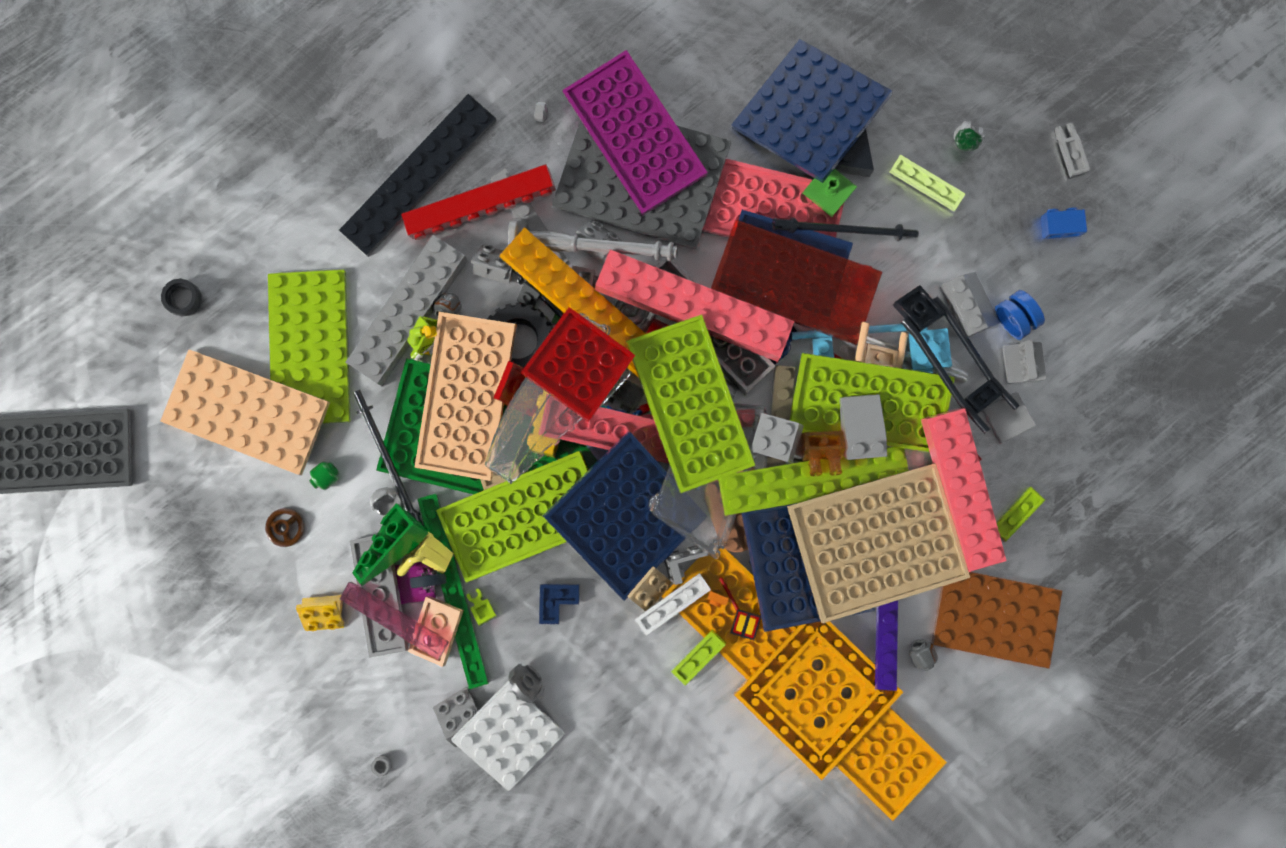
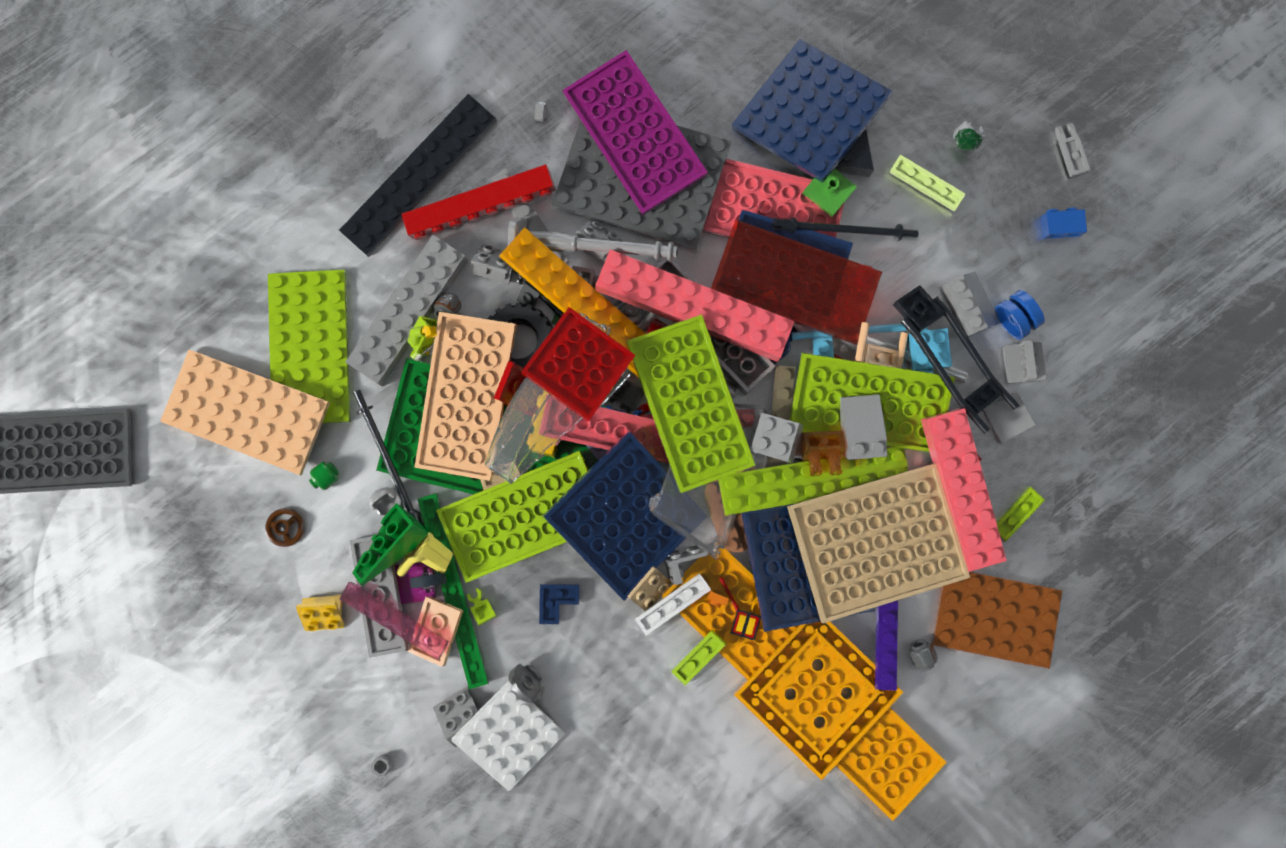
(167, 292): black tyre -> none

